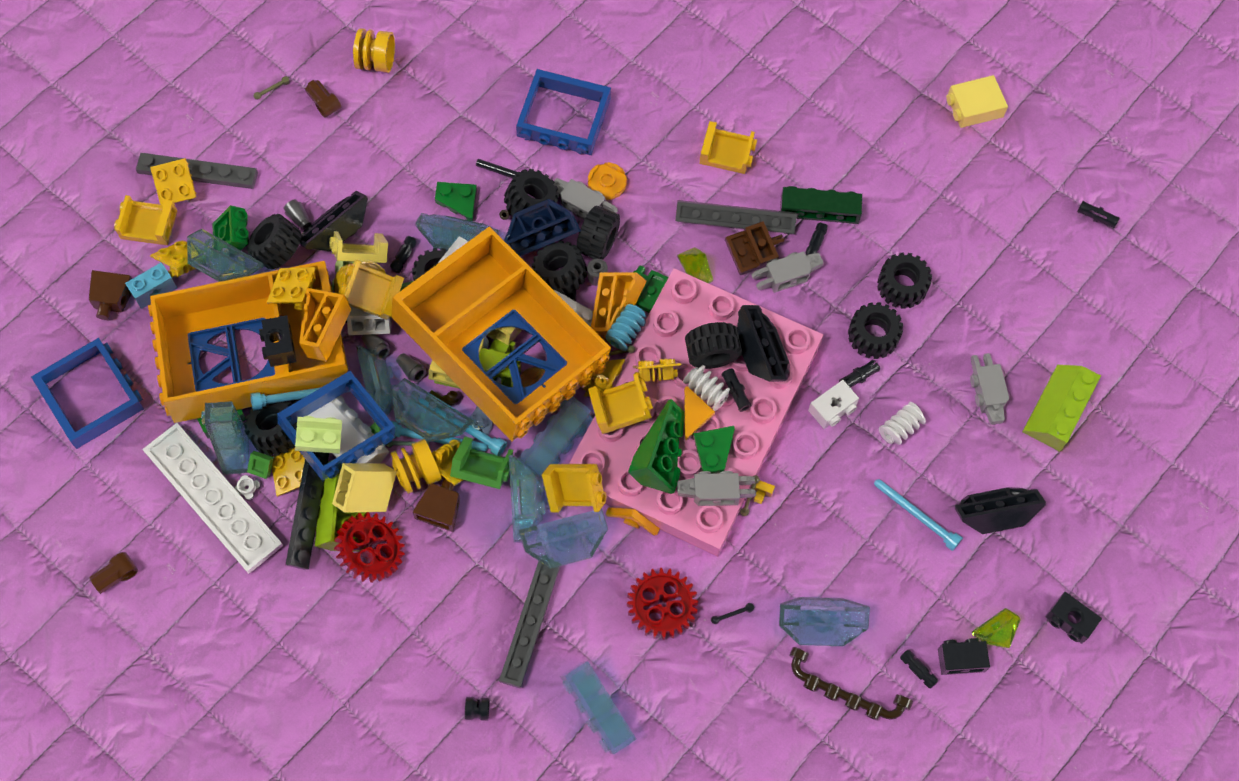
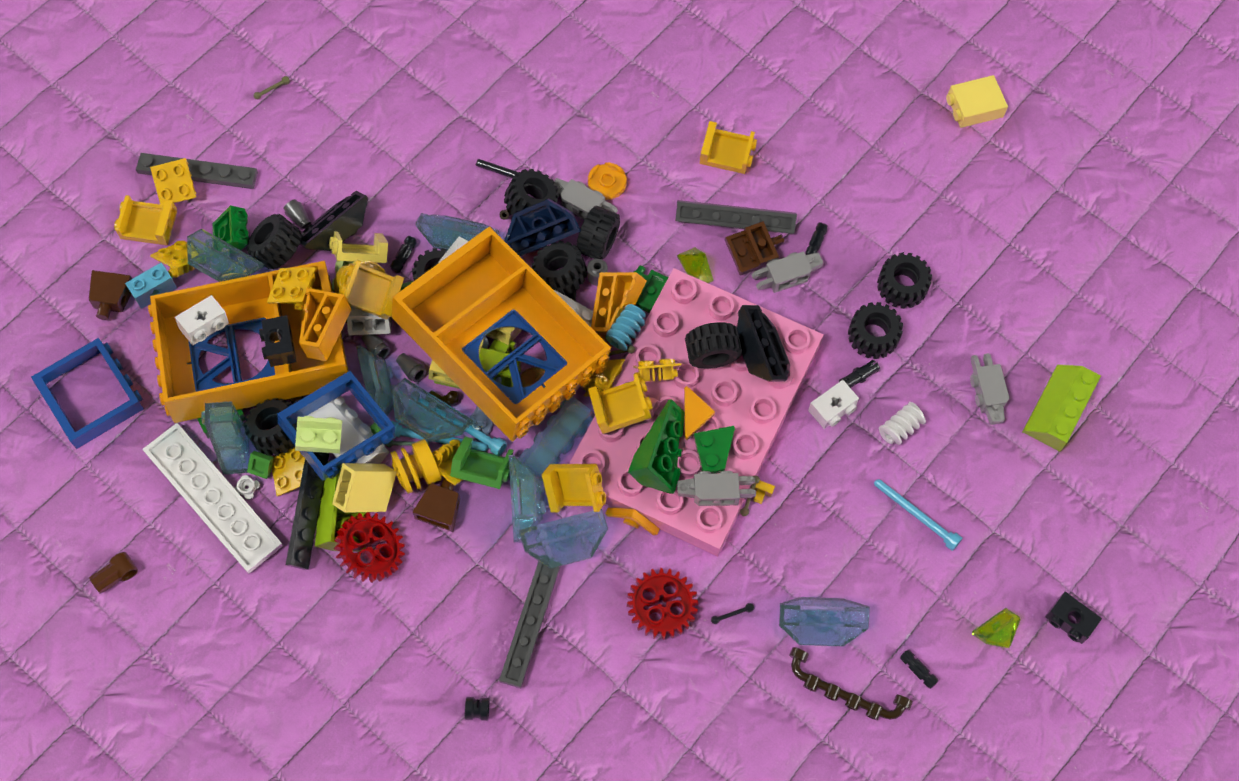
(202, 320): none -> white brick
(260, 400): medium azure piece -> none
(324, 101): reddish brown piece -> none
(372, 50): yellow wheel -> none
(457, 198): green wing -> none
(572, 87): blue window -> none
(598, 707): clear light blue wedge -> none
(707, 387): white piece -> none
(736, 390): black pin -> none
(822, 204): dark green brick -> none
(963, 657): black brick -> none
(1000, 509): black wedge -> none
(1110, 221): black pin -> none

